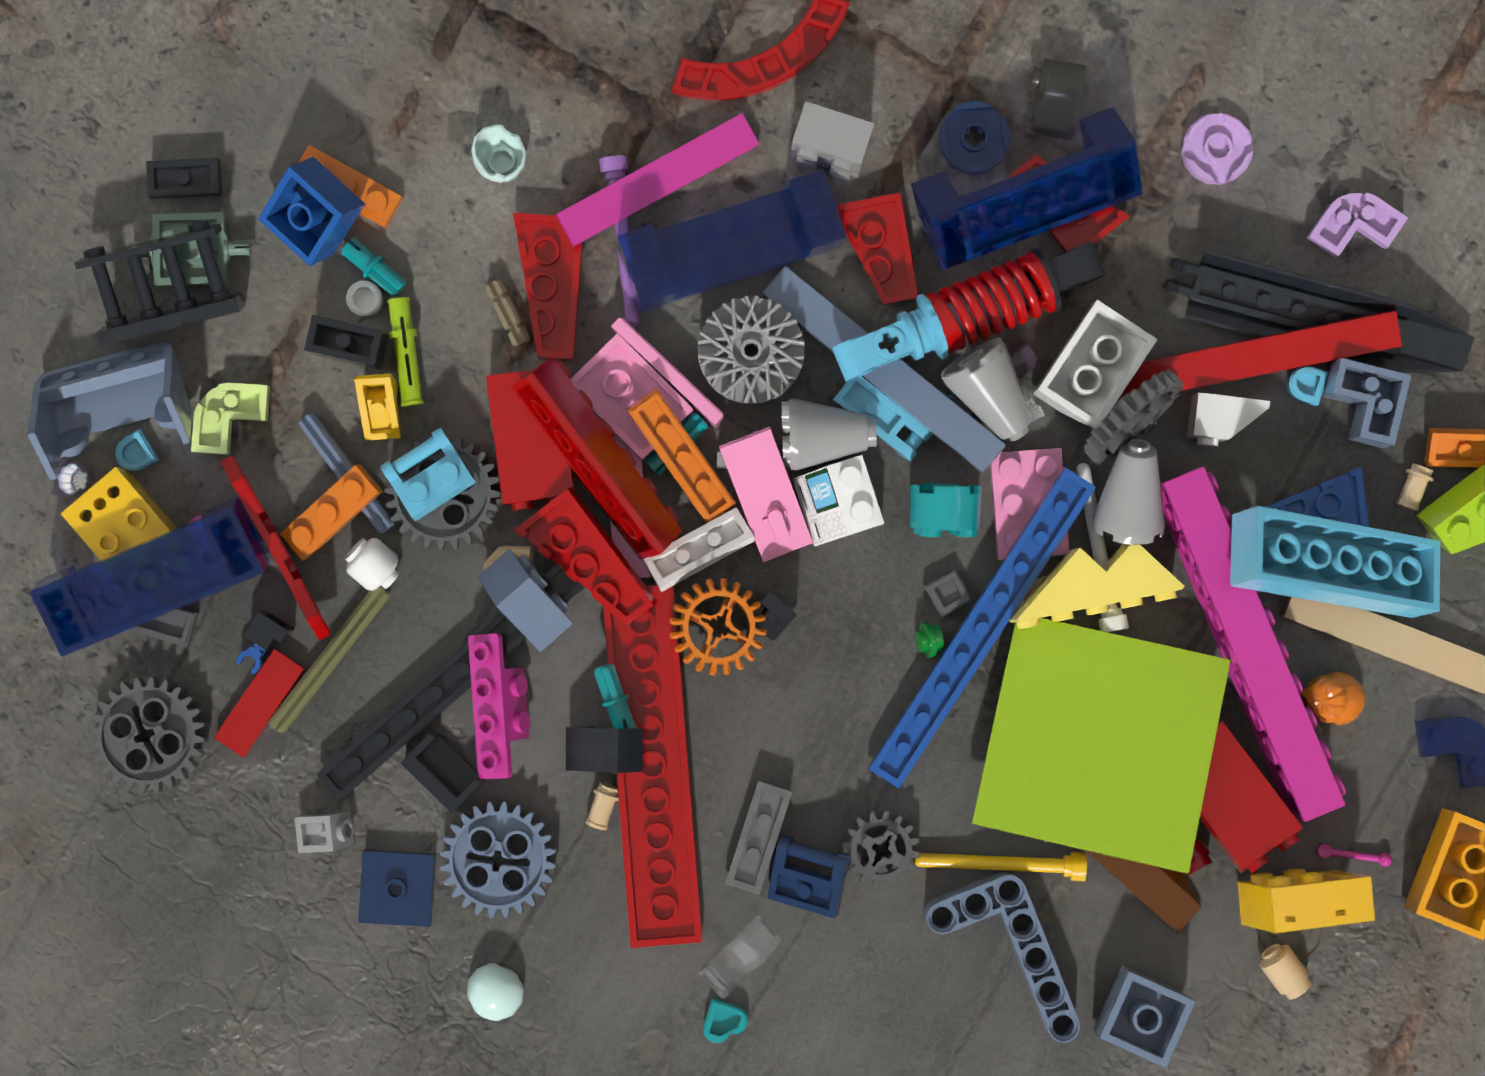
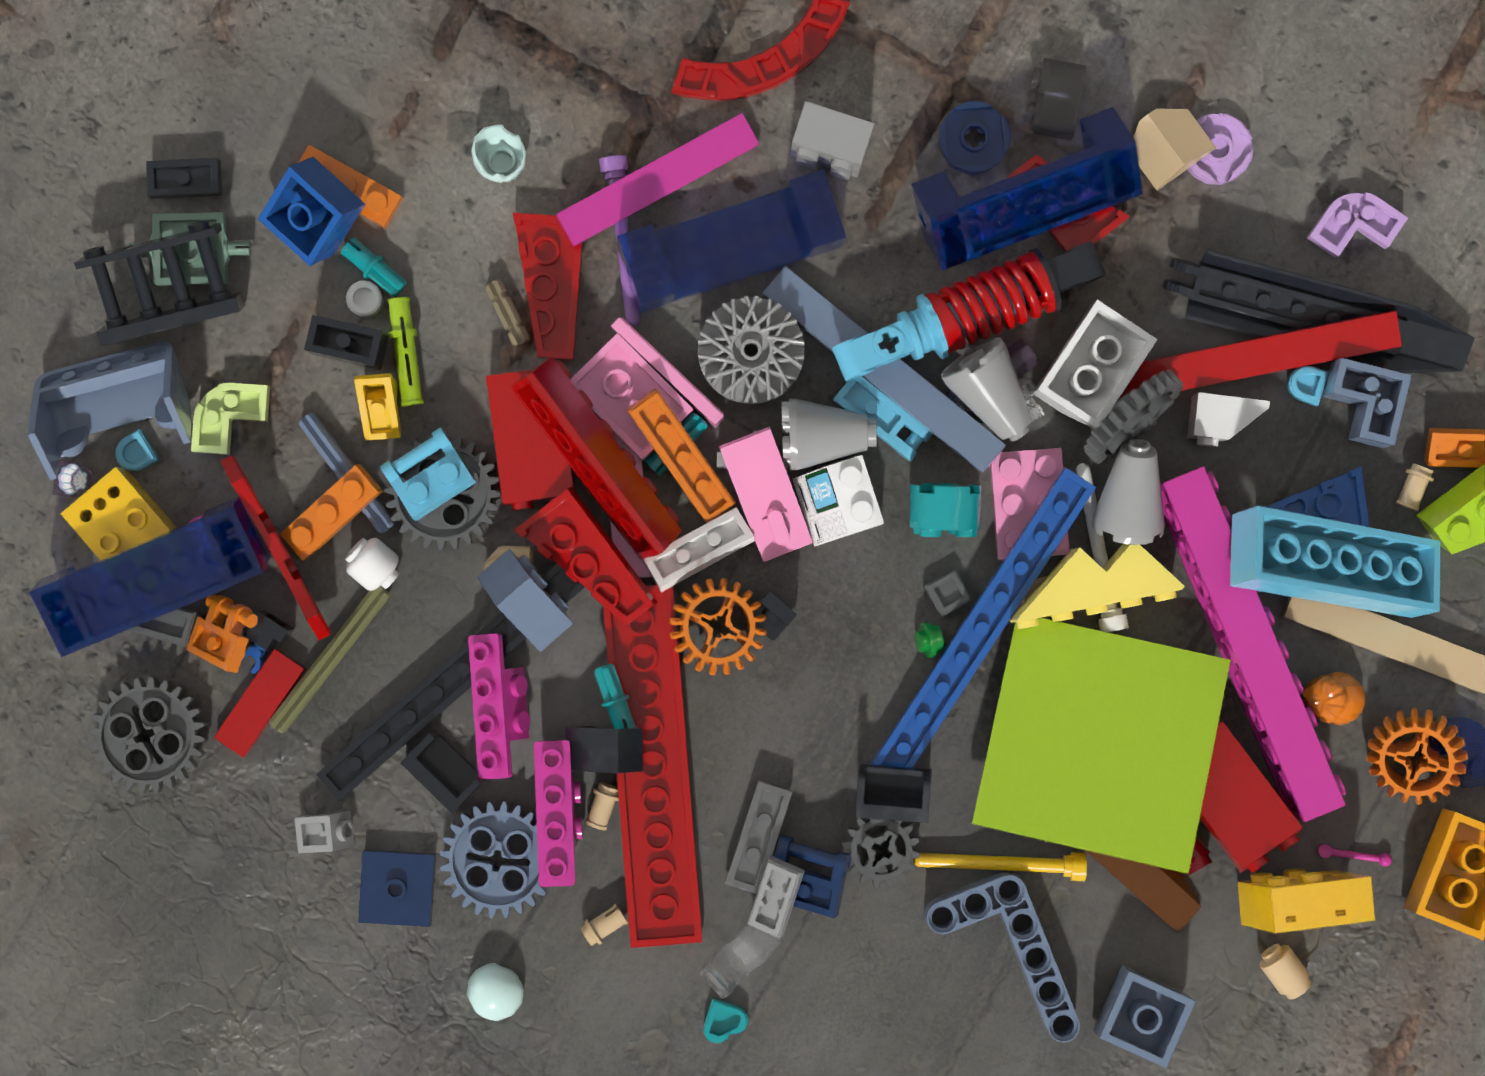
(219, 643): none -> orange plate
(556, 813): none -> dark pink bracket
(603, 925): none -> tan pin
(775, 897): none -> light grey plate
(883, 245): red wing -> none
(893, 793): none -> black panel
(1169, 144): none -> tan slope
(1428, 761): none -> orange gear

